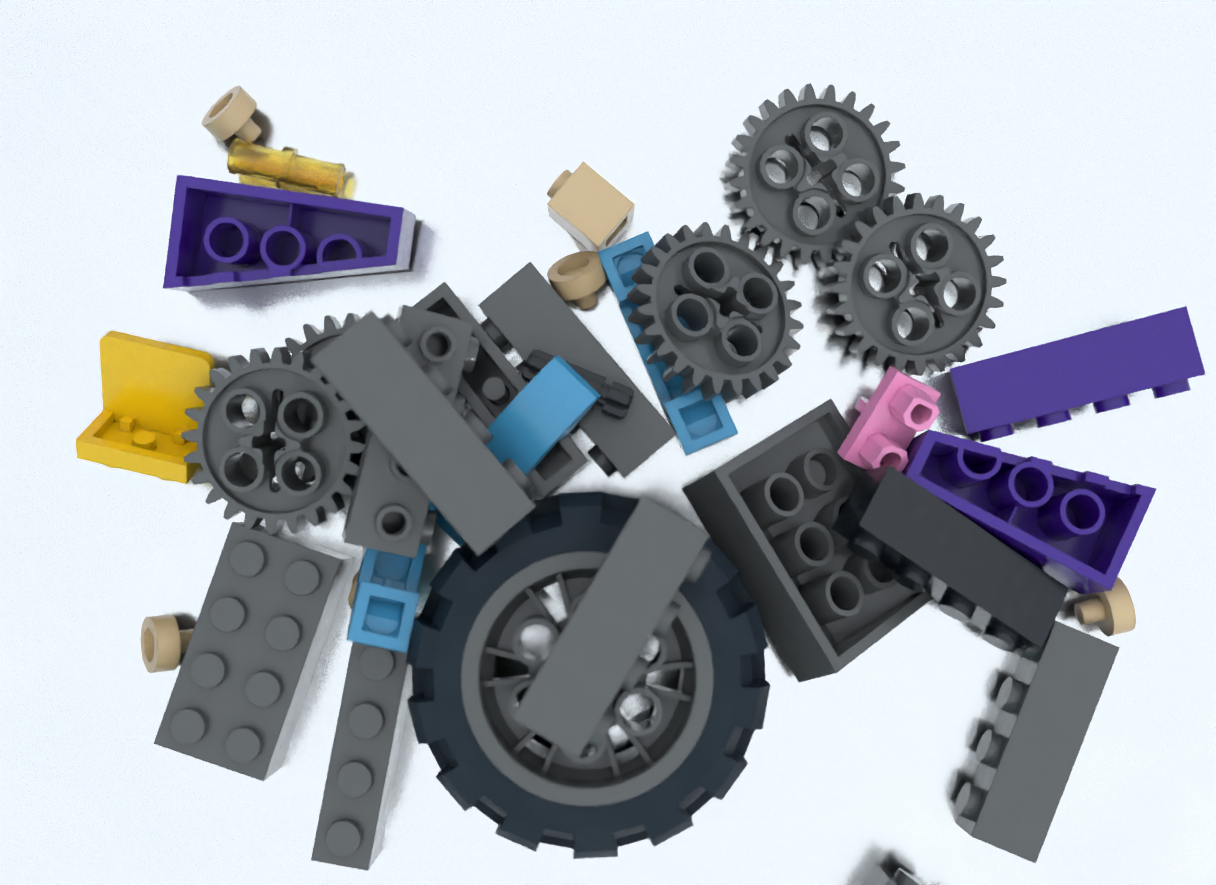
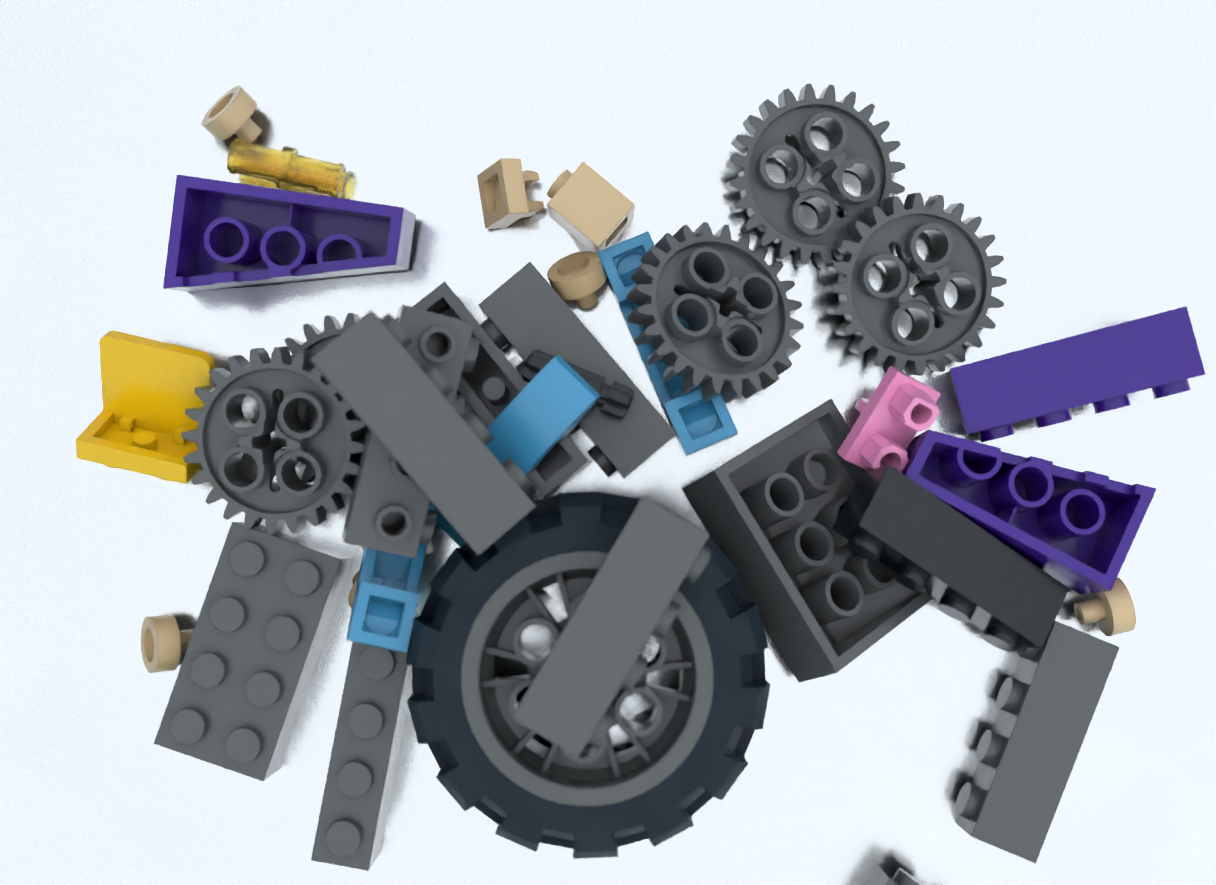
(504, 193): none -> tan tile

